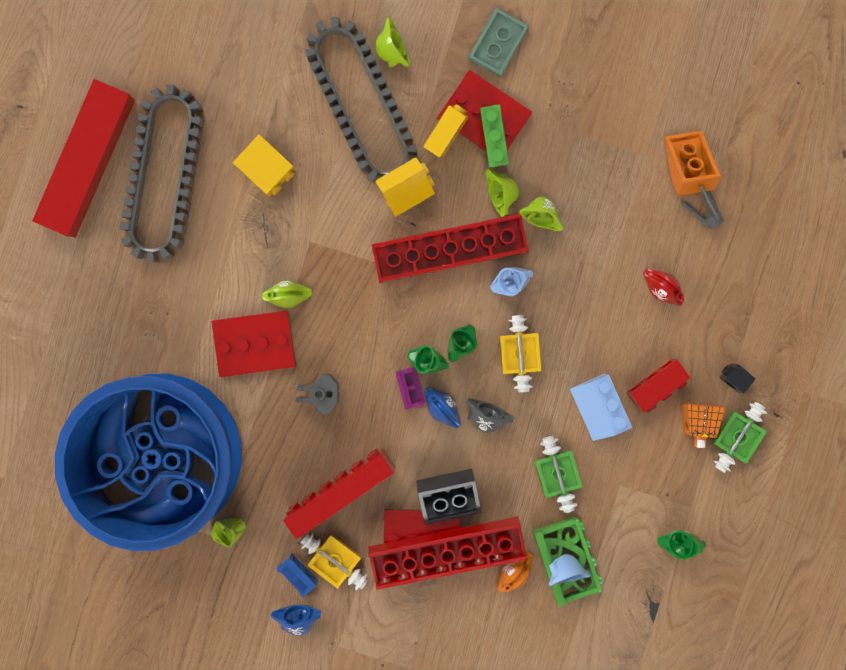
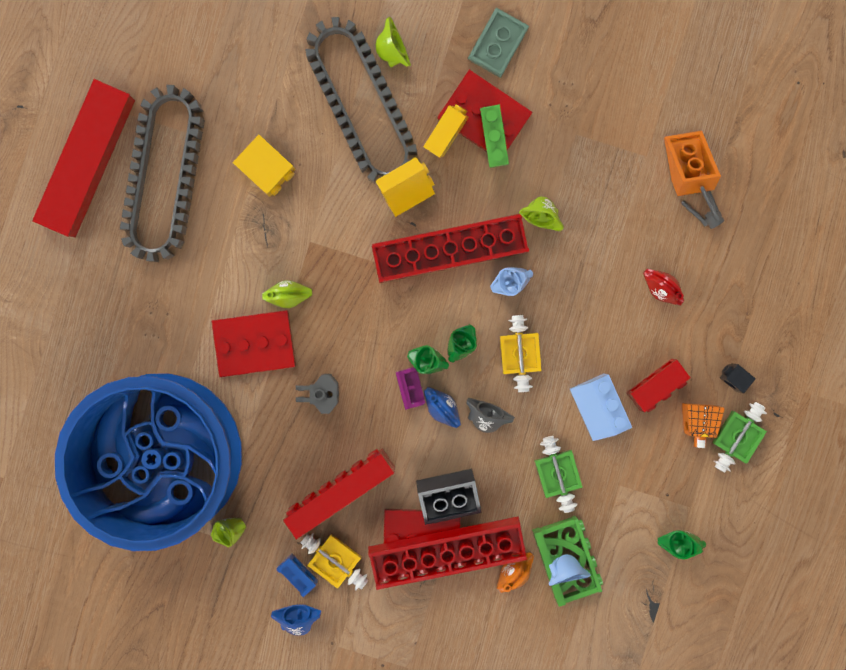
(502, 191): lime hat -> none

